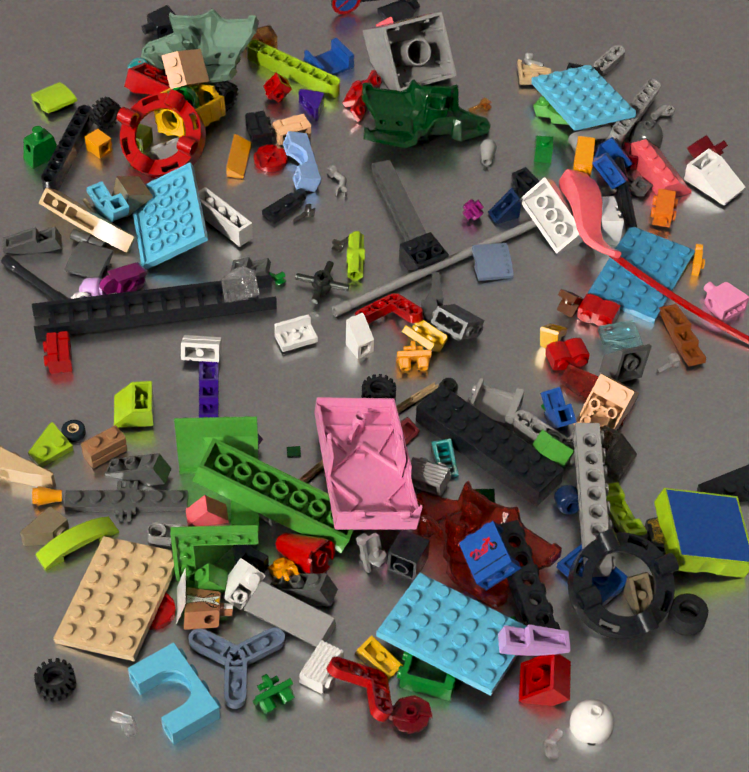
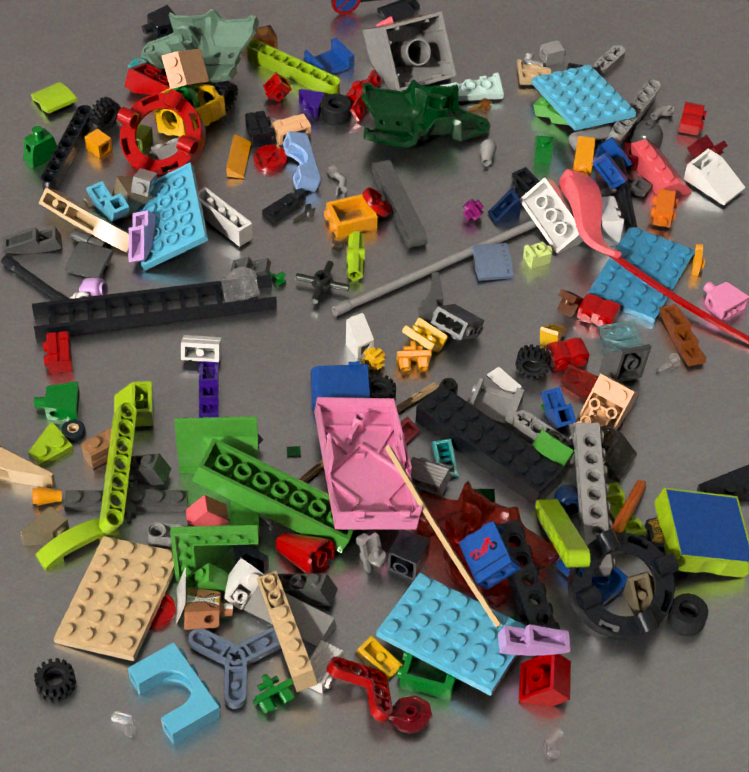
(60, 402): none -> green torso
(113, 473): none -> lime beam
(124, 279): magenta piece -> none
(141, 236): none -> lavender slope
(143, 182): none -> light grey brick
(283, 567): light orange plate -> none
(287, 631): none -> tan slope
(295, 333): white bracket -> none
(336, 108): none -> black tyre
(340, 381): none -> blue door
(362, 224): none -> light orange window
(374, 200): none -> red tile
(374, 358): none -> yellow gear
(392, 303): red beam -> none
(421, 252): black slope -> none
(442, 537): none -> tan piece
(478, 89): none -> light aqua wing
(503, 380): none -> white sticker
(529, 354): none -> black tyre
(537, 254): none -> yellowish green brick
(552, 53): none -> light grey brick
(562, 533): none -> lime beam
(592, 721): white cylinder -> none
(629, 506): none -> orange axle
(691, 118): none -> red brick

